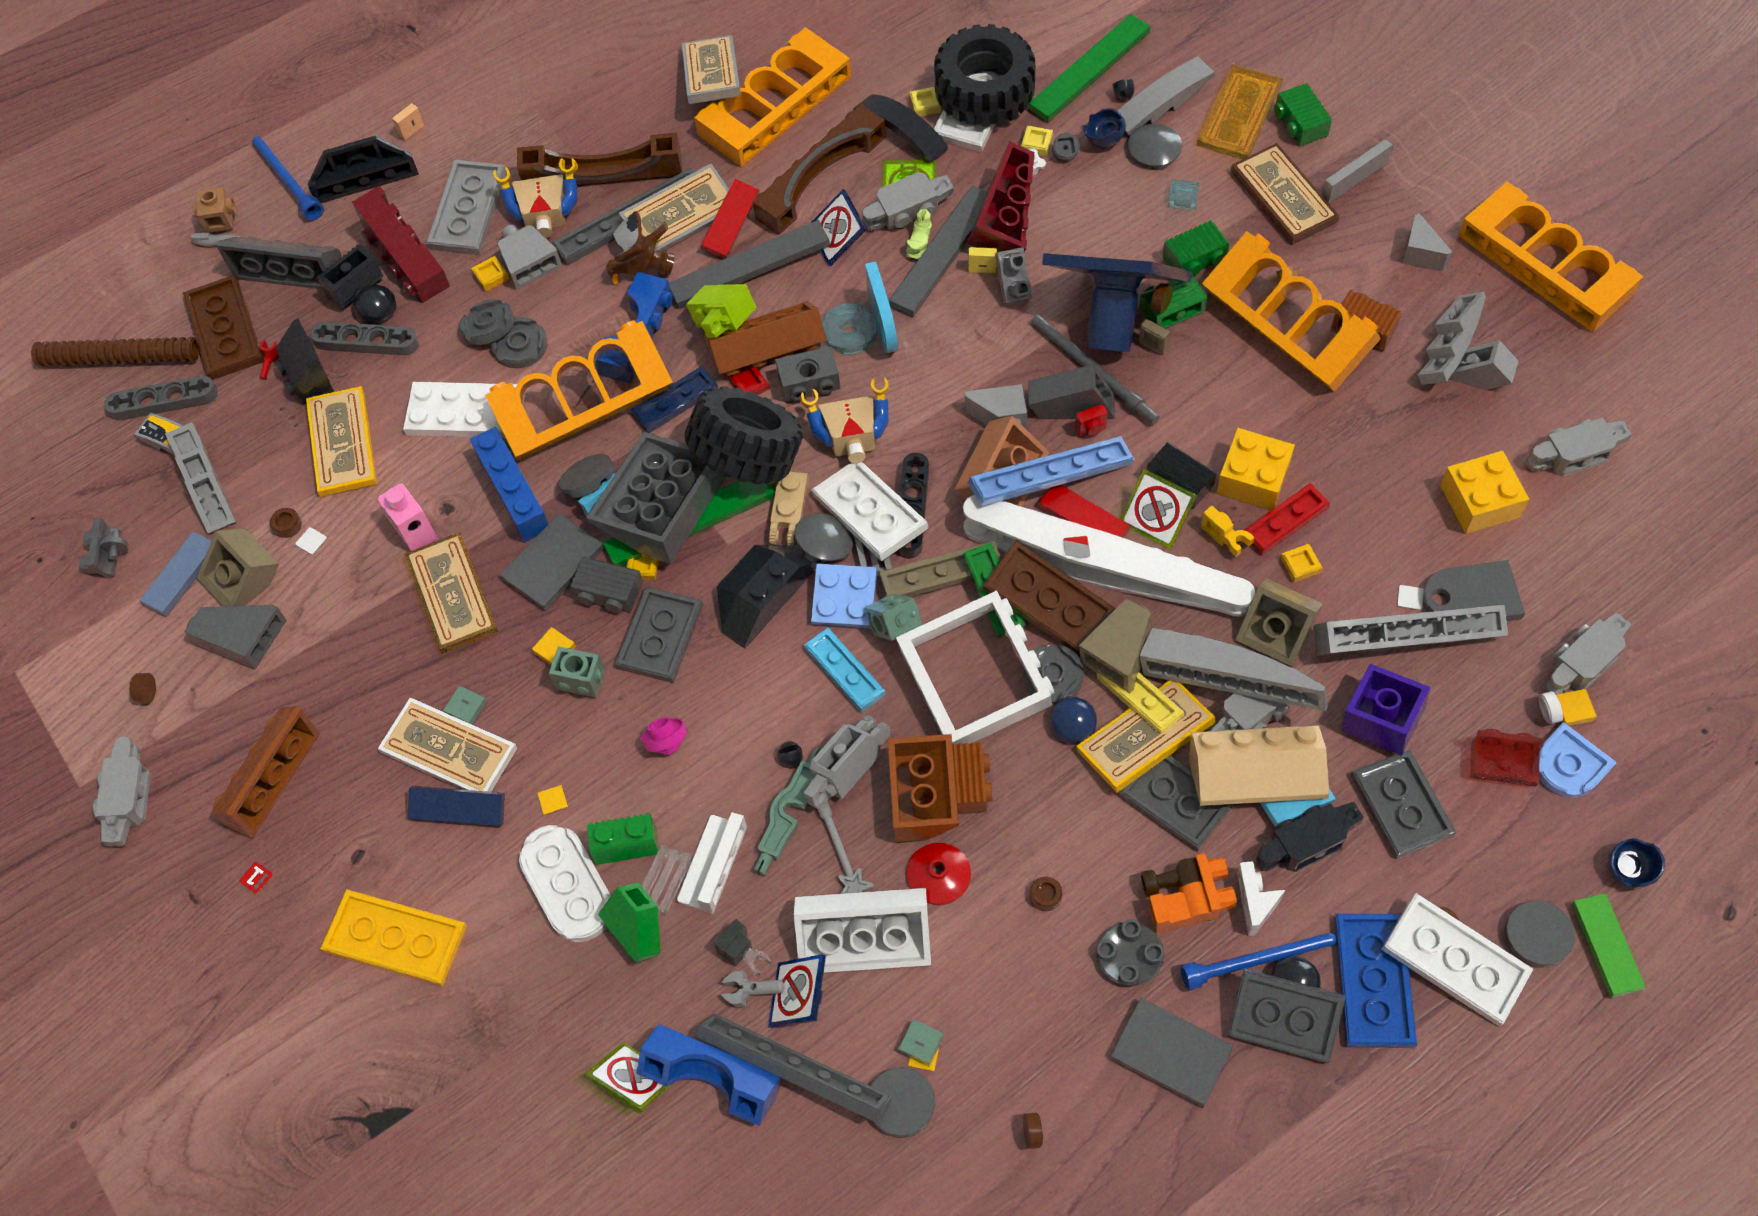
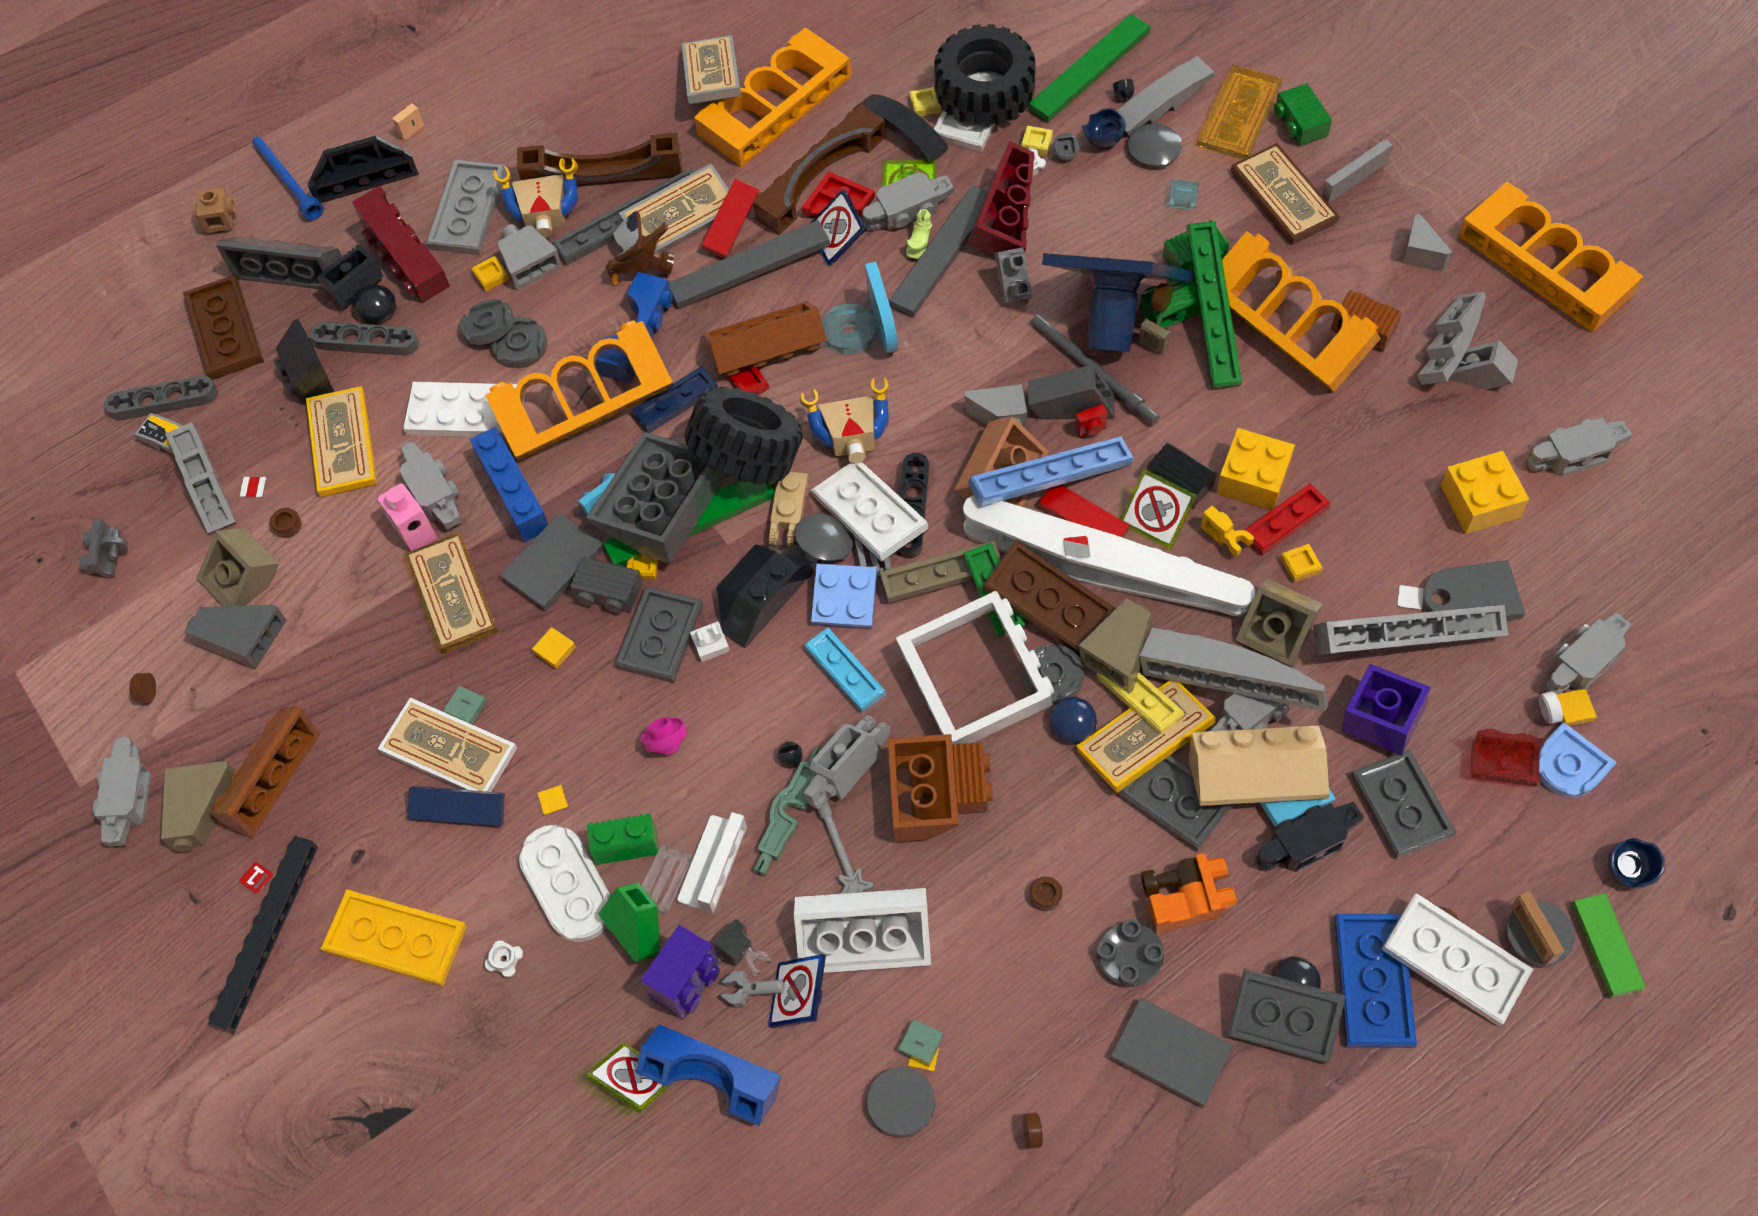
(115, 351): reddish brown piece -> none
(177, 575): sand blue tile -> none
(189, 803): none -> dark tan slope
(208, 239): light grey piece -> none
(252, 487): none -> sticker
(263, 935): none -> black piece
(270, 355): red hand -> none
(311, 540): white sticker -> none
(429, 487): none -> light grey hinge
(499, 950): none -> white plate
(577, 671): sand green head -> none
(586, 475): dark grey tile -> none
(681, 972): none -> dark purple brick
(709, 641): none -> white tile
(721, 308): lime hinge -> none
(794, 1067): dark grey tile -> none
(815, 363): dark grey brick -> none
(830, 187): none -> red wing
(893, 616): sand green head -> none
(942, 887): red dish -> none
(982, 260): light yellow tile -> none
(1197, 974): blue piece -> none
(1214, 305): none -> green tile
(1256, 905): white slope -> none
(1537, 928): none -> medium nougat tile

